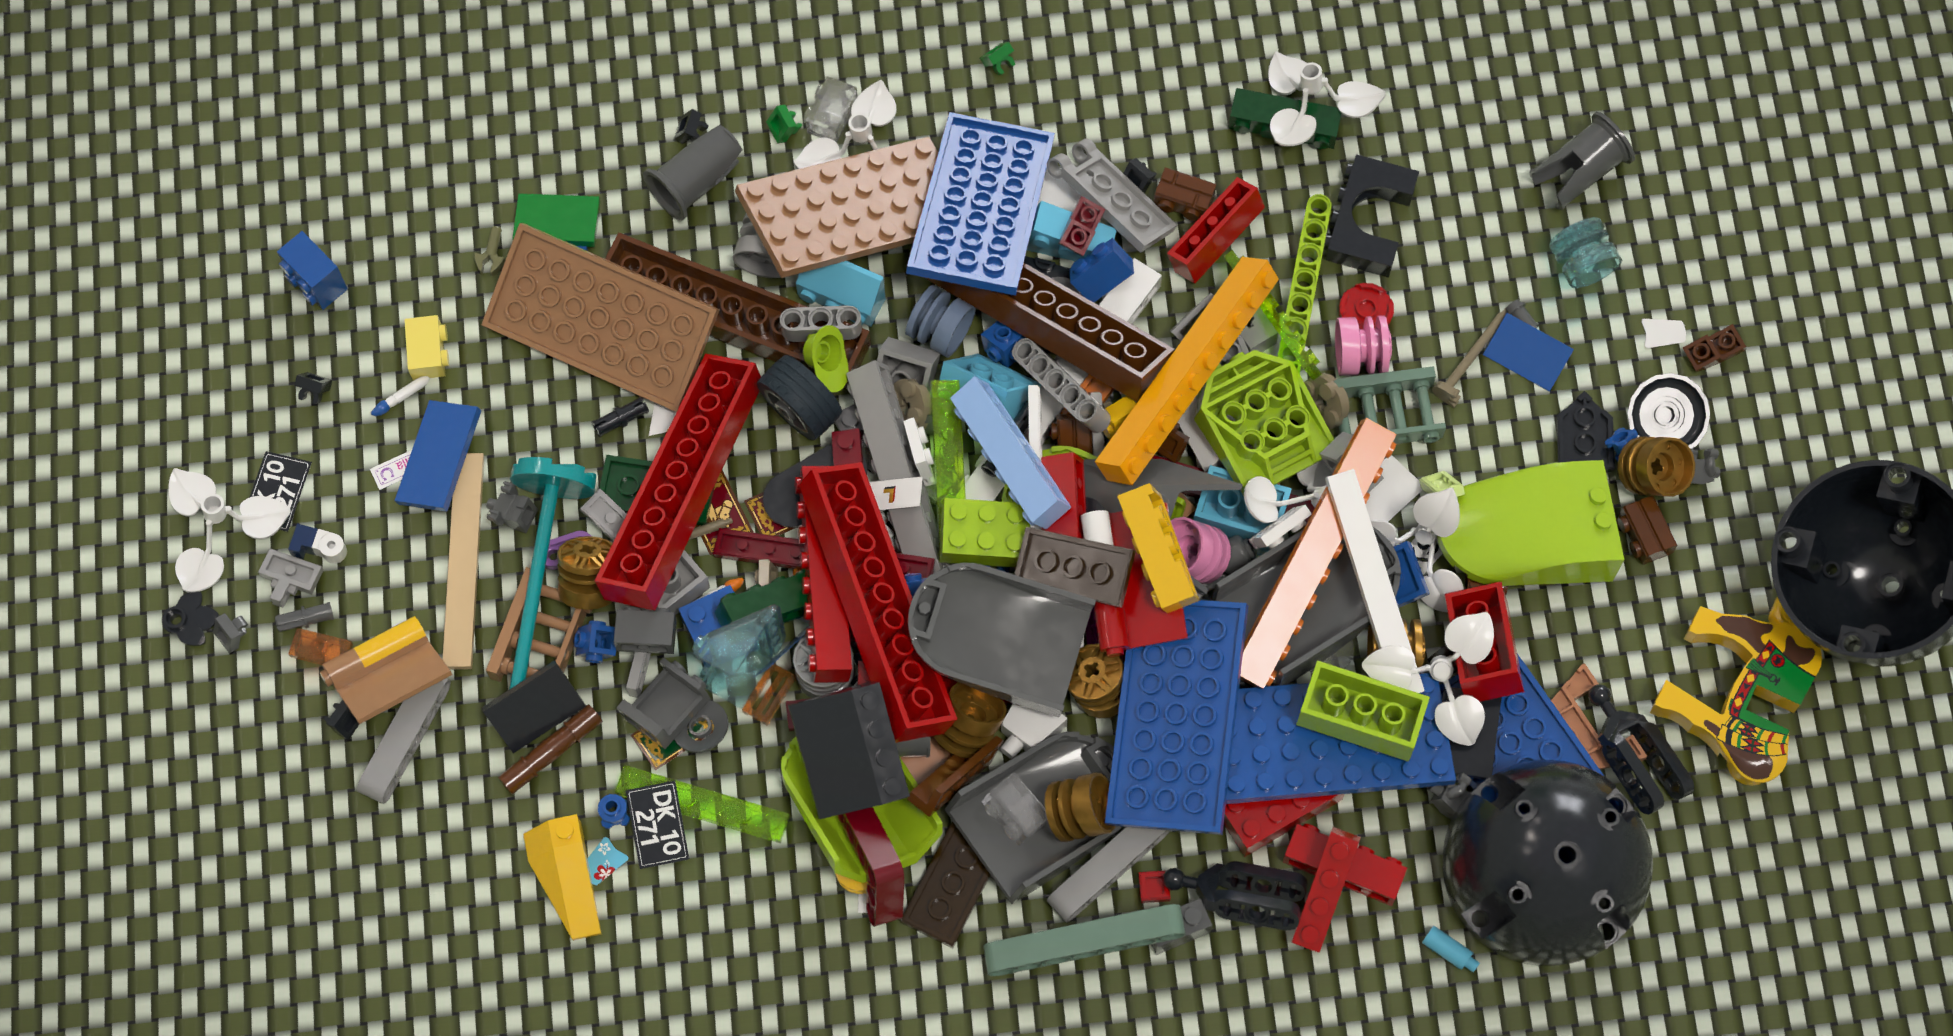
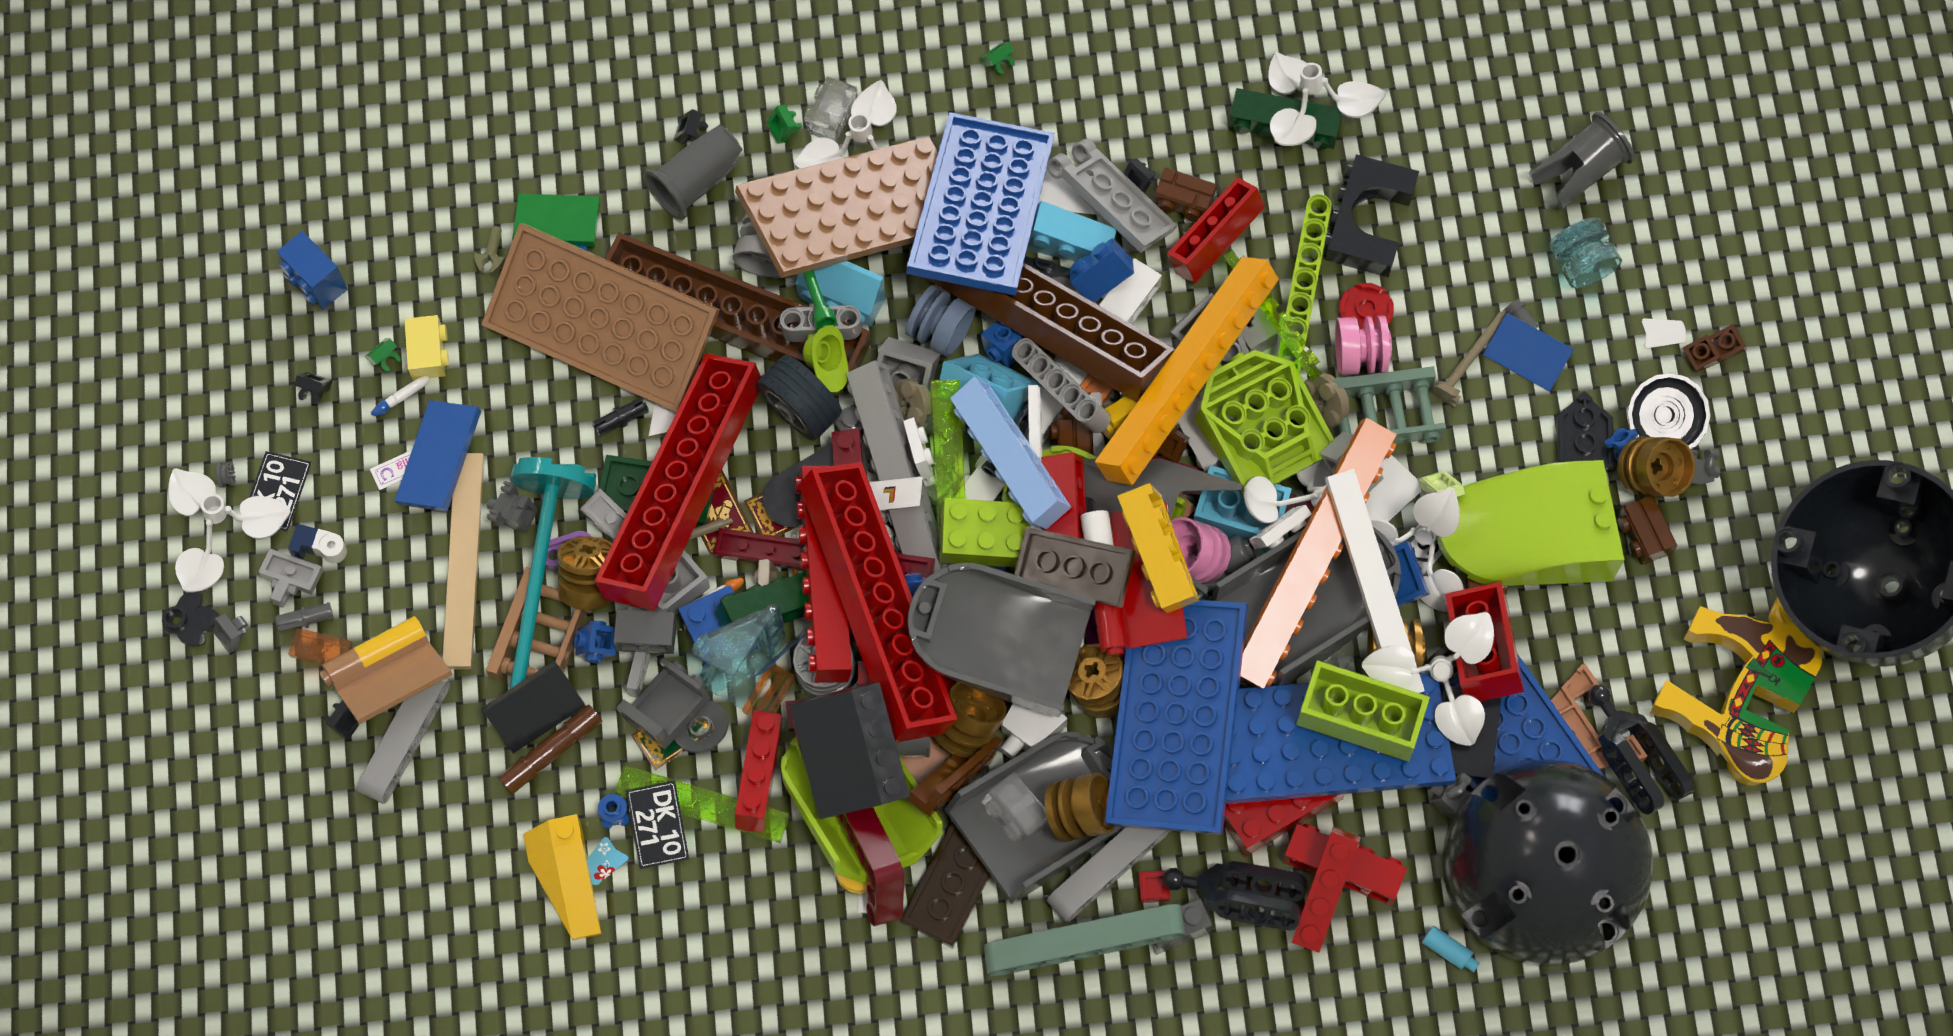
(225, 474): none -> dark grey bush
(382, 352): none -> green tile
(758, 771): none -> red brick
(822, 314): none -> green piece
(1081, 226): dark red slope -> none

